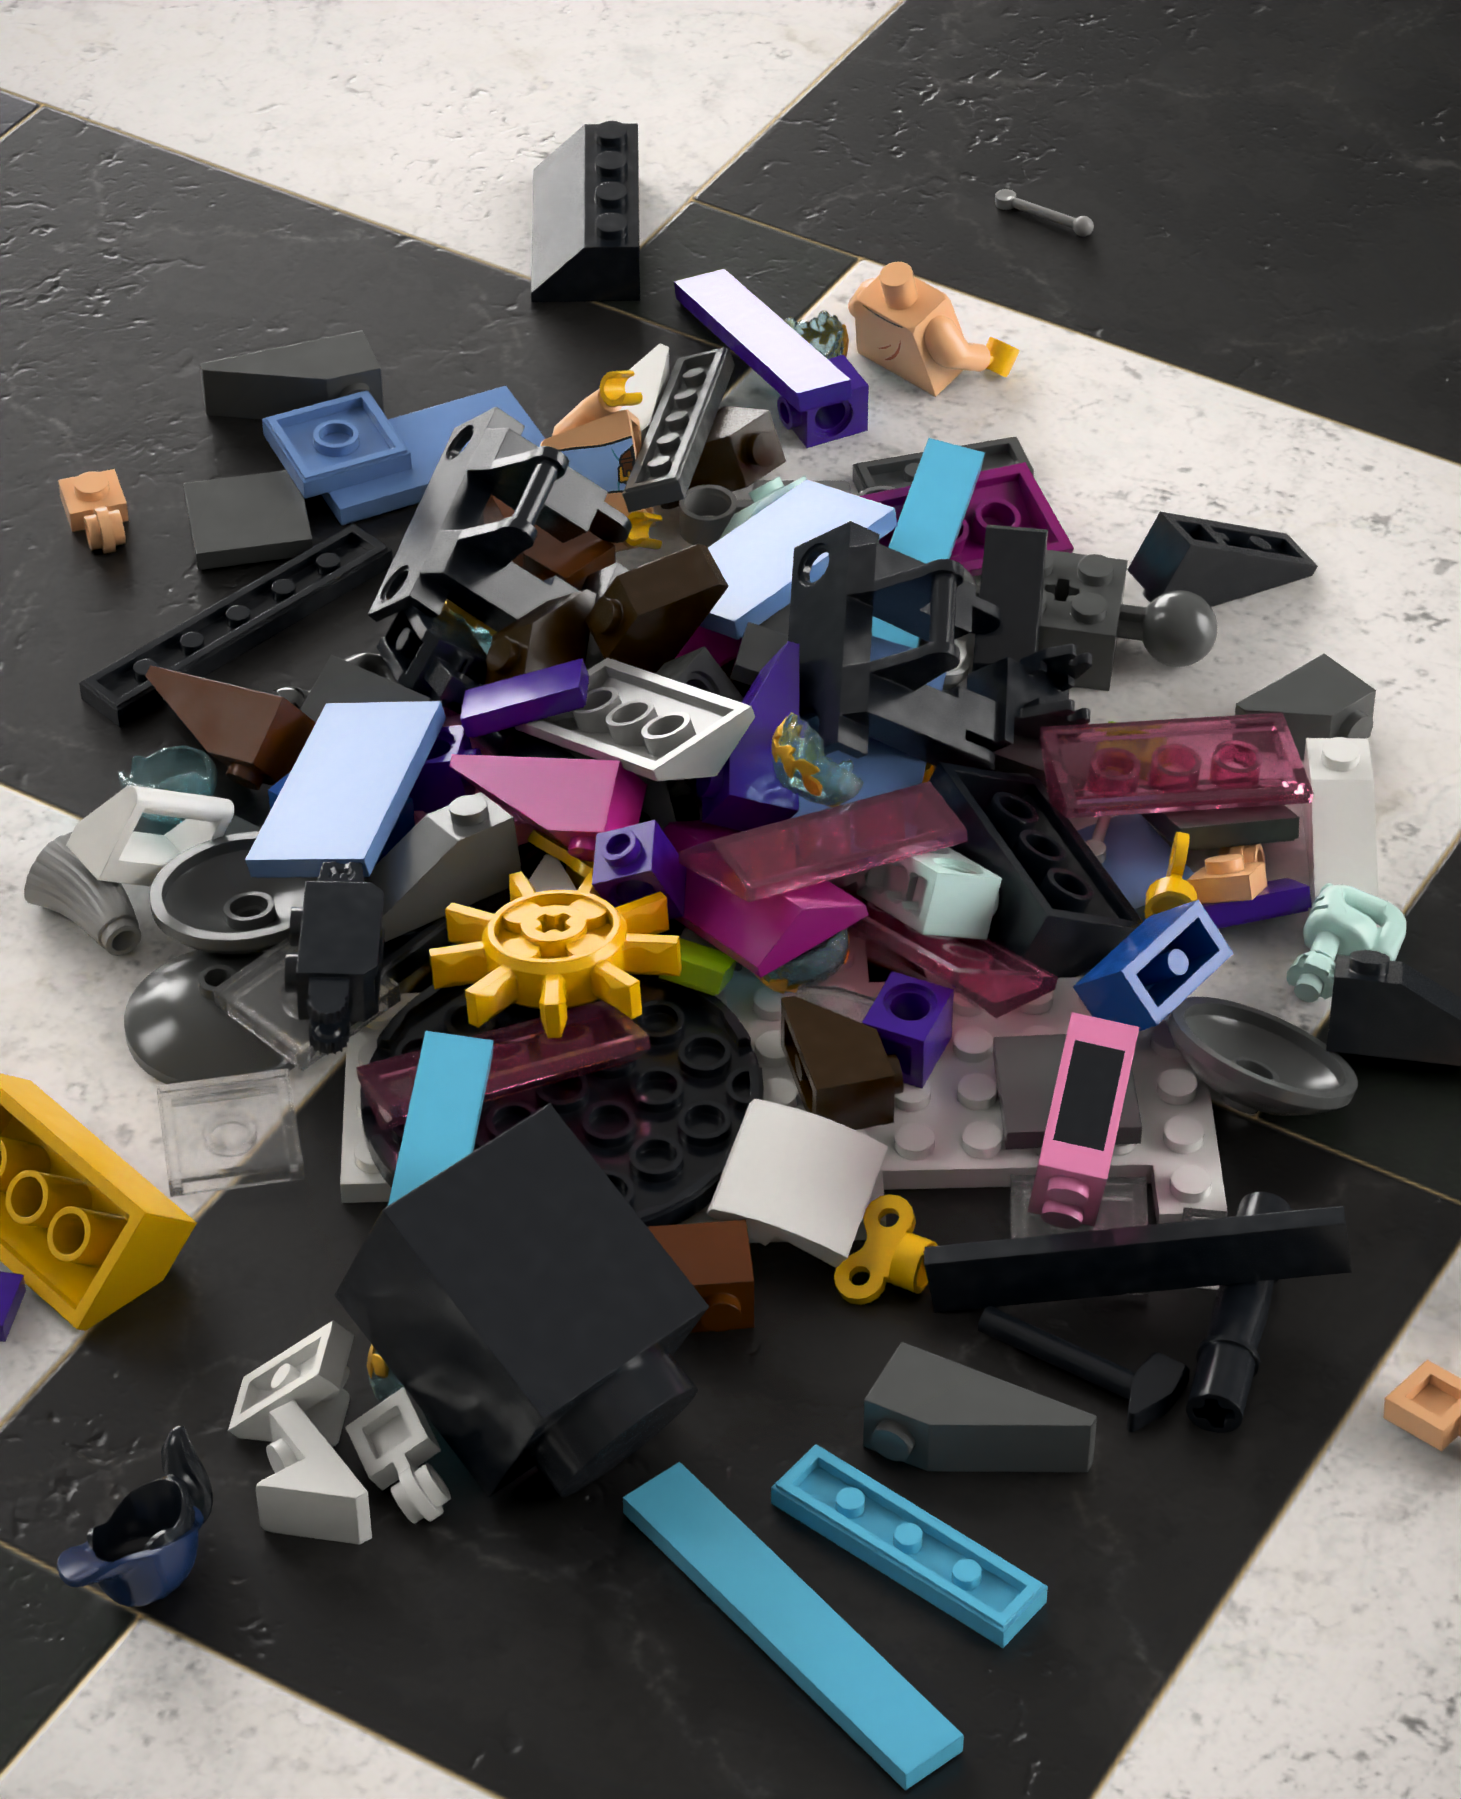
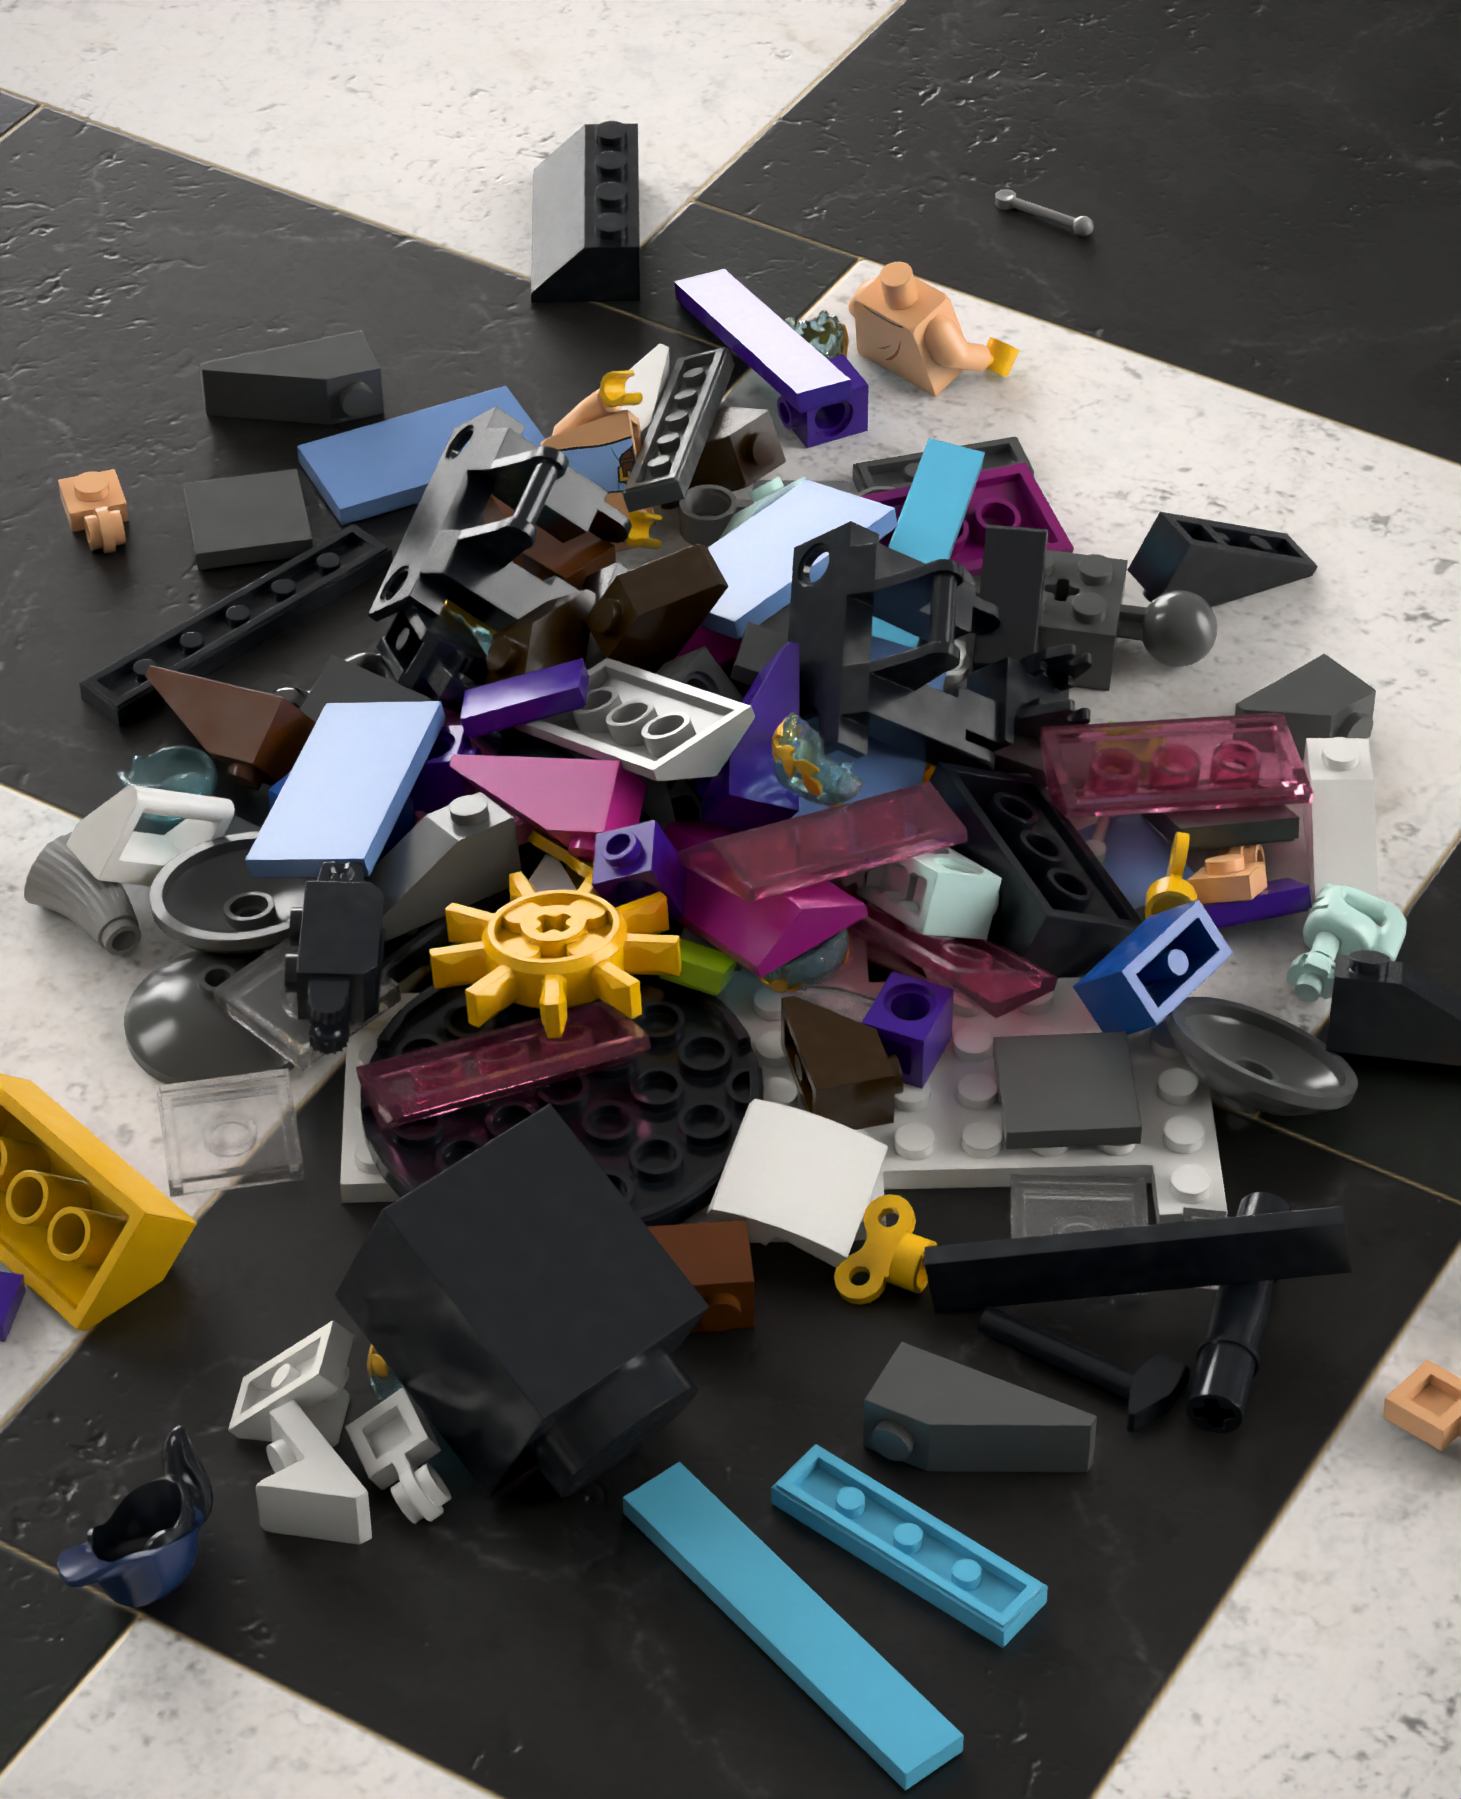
(336, 444): medium blue tile -> none
(442, 1108): medium azure tile -> none
(1083, 1121): bright pink brick -> none

